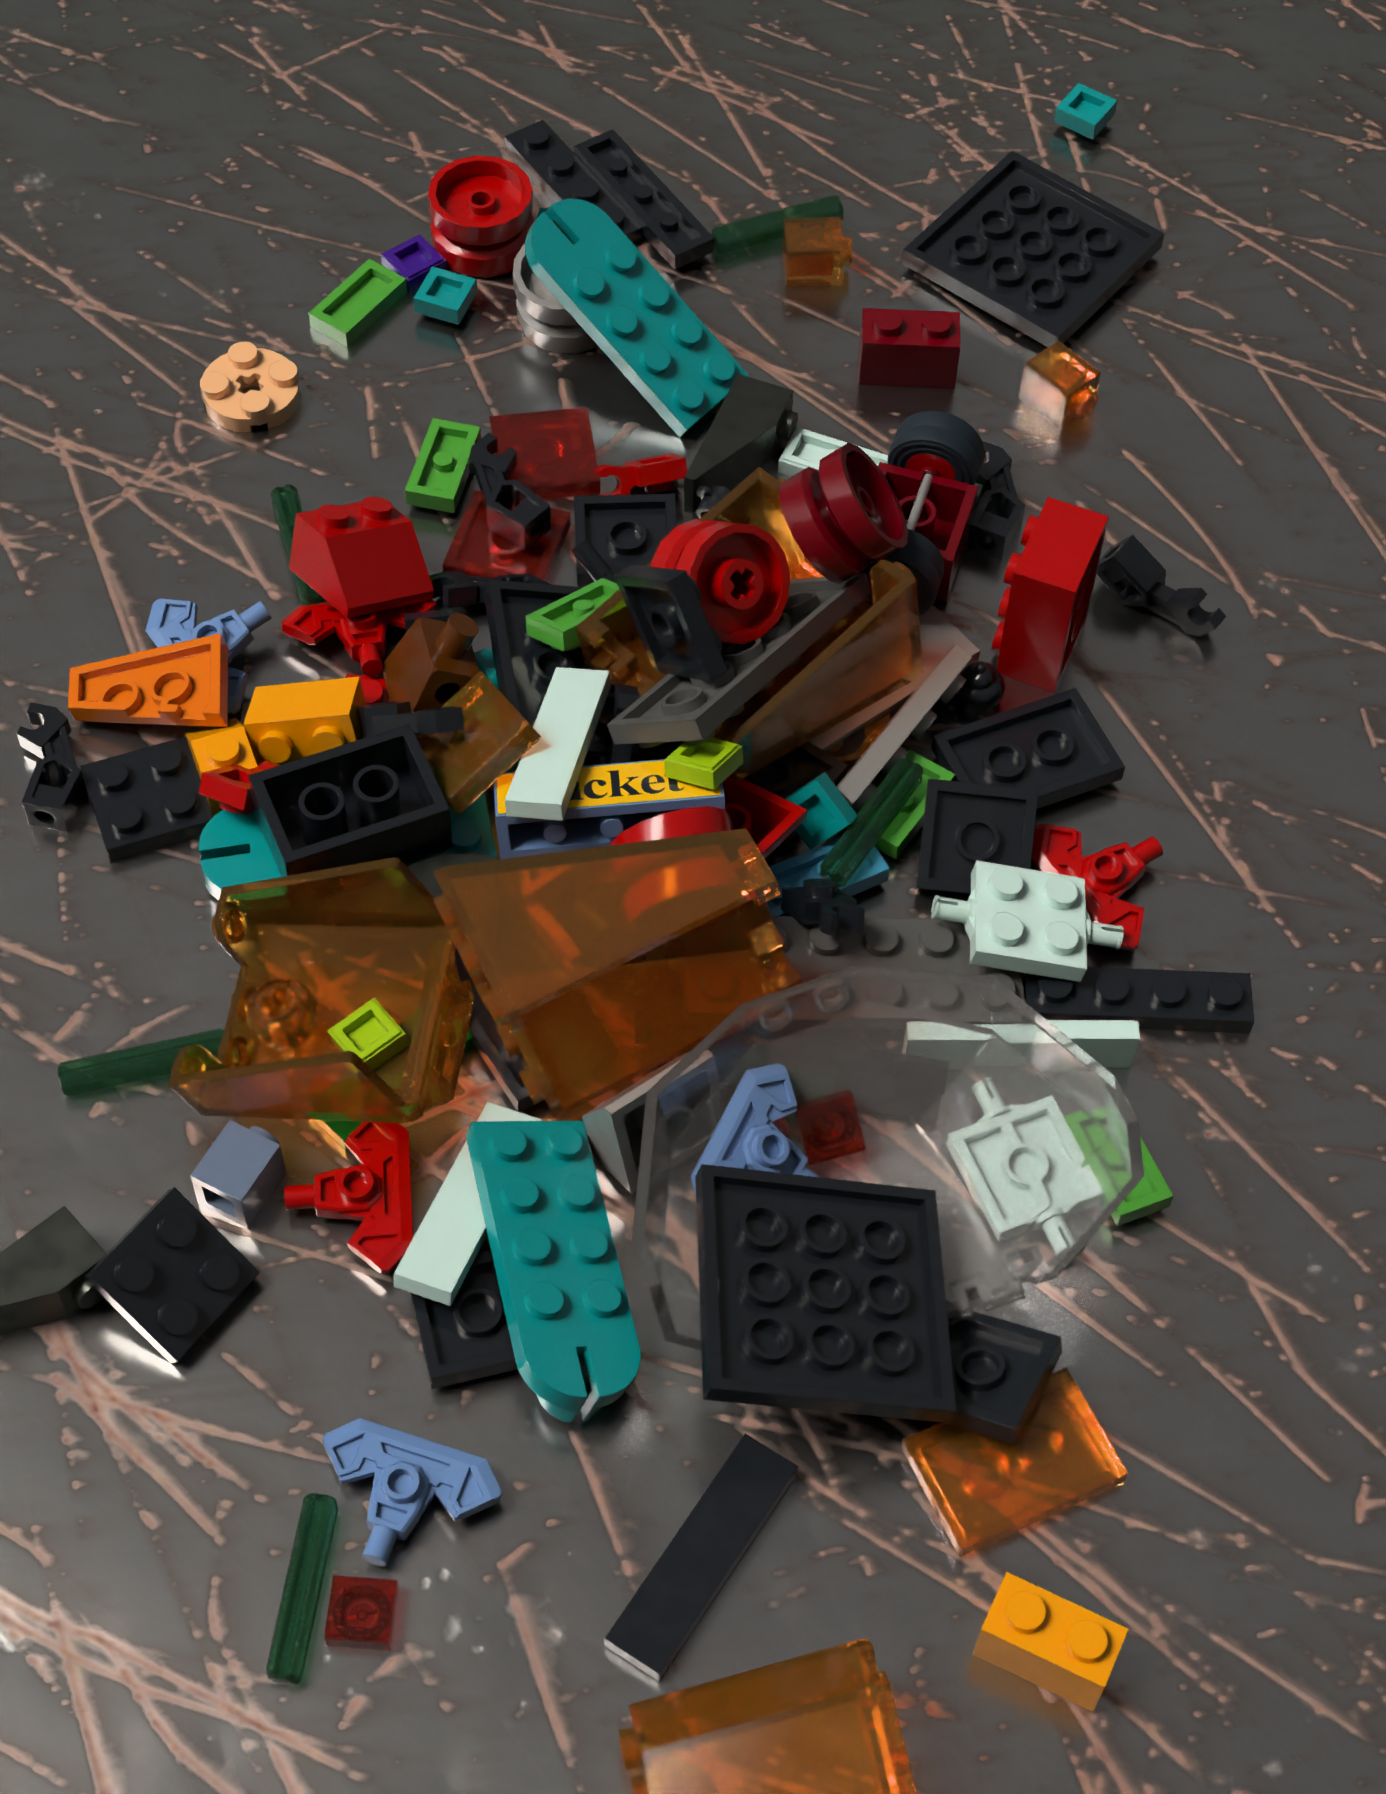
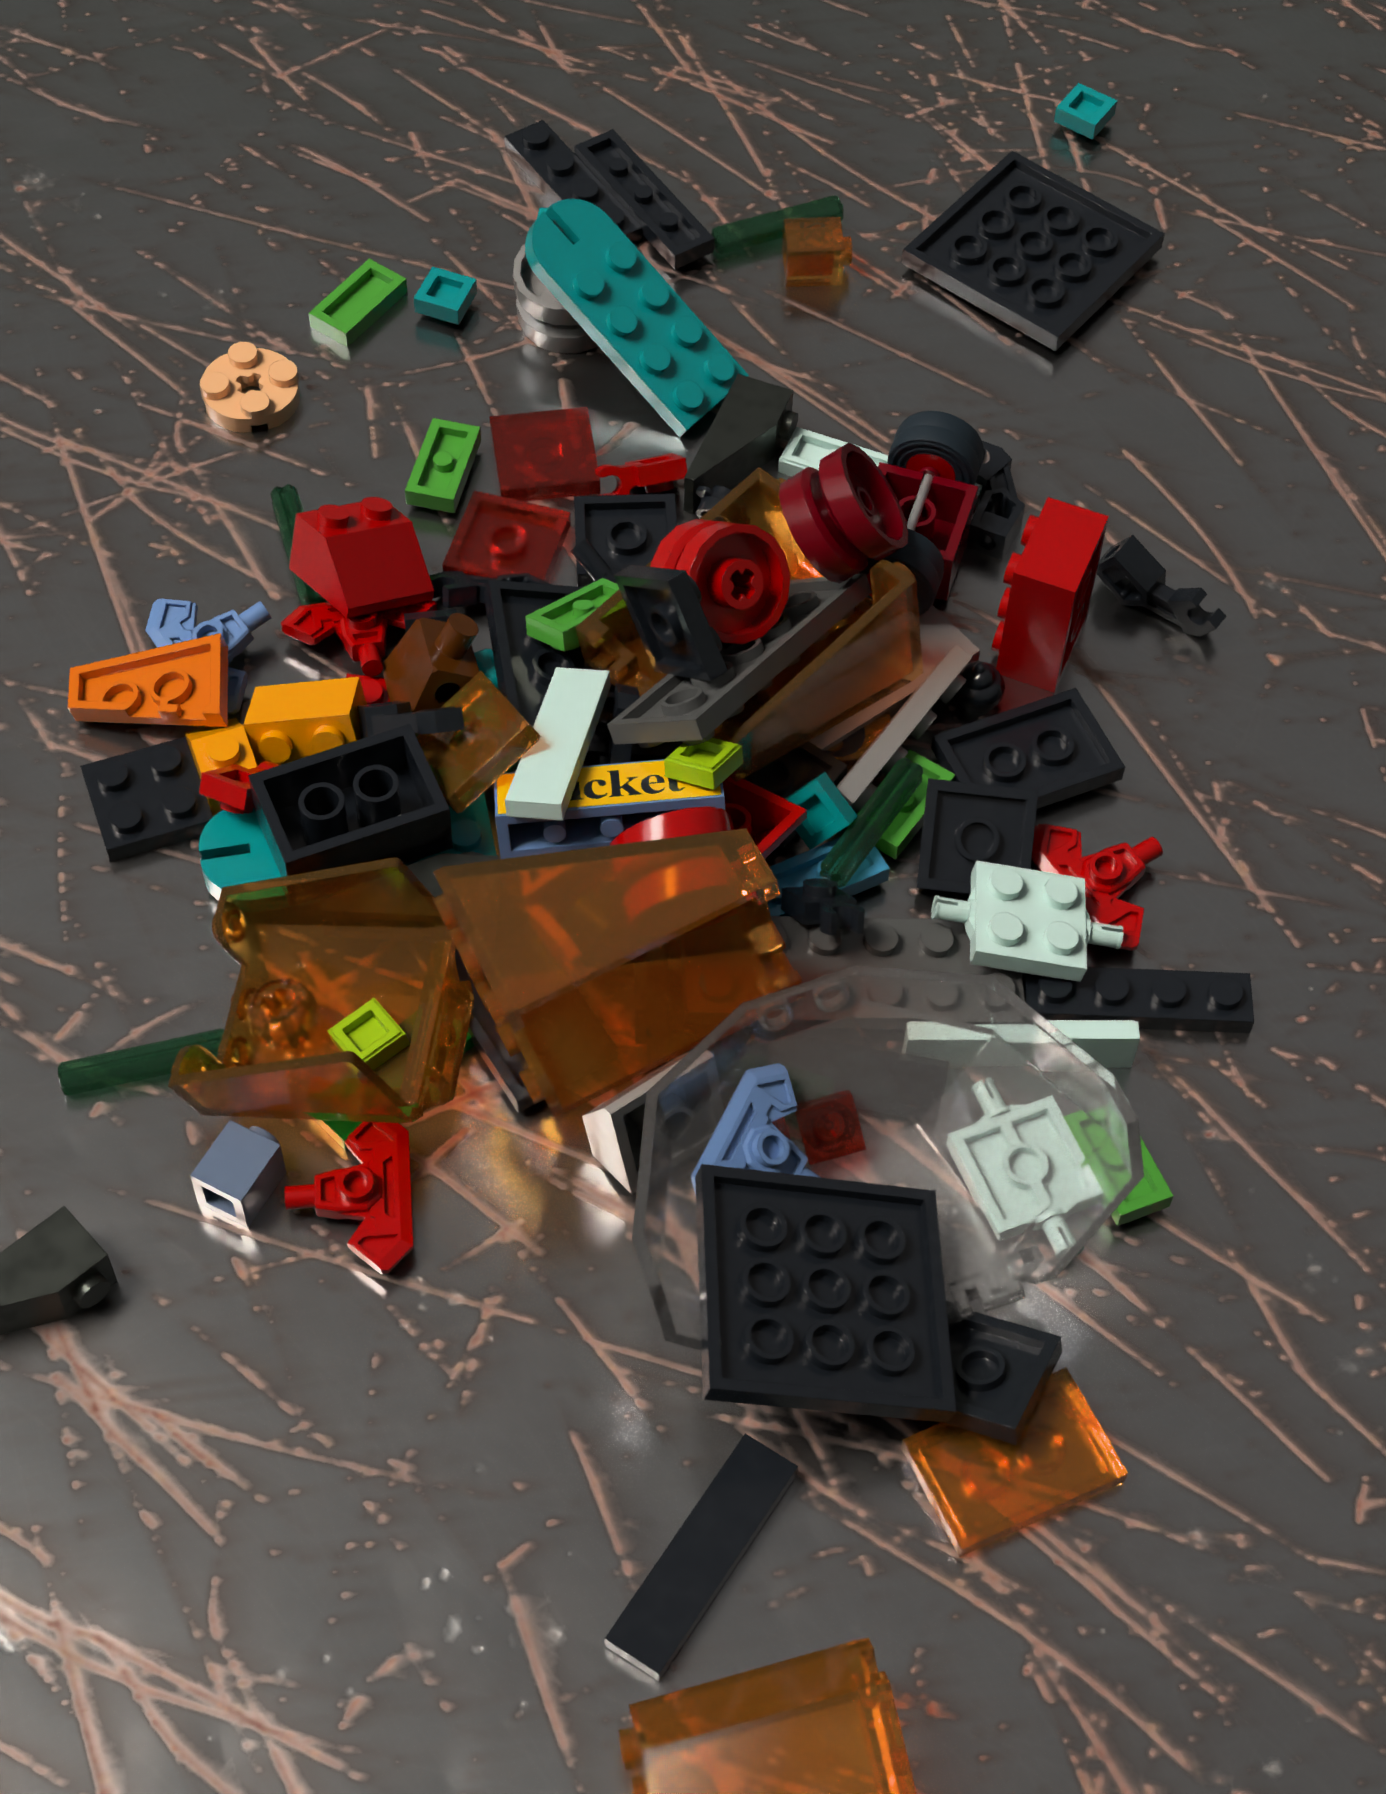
(42, 802): black piece -> none
(172, 1275): black plate -> none
(302, 1589): clear green axle -> none
(361, 1613): clear red tile -> none
(406, 1479): medium blue piece -> none
(413, 261): dark purple tile -> none
(451, 1228): light aqua tile -> none
(471, 1334): black plate -> none
(480, 214): red wheel -> none
(530, 513): black piece -> none
(555, 1263): teal plate -> none
(909, 348): dark red brick -> none
(1050, 1641): light orange brick -> none
(1060, 385): clear orange brick -> none

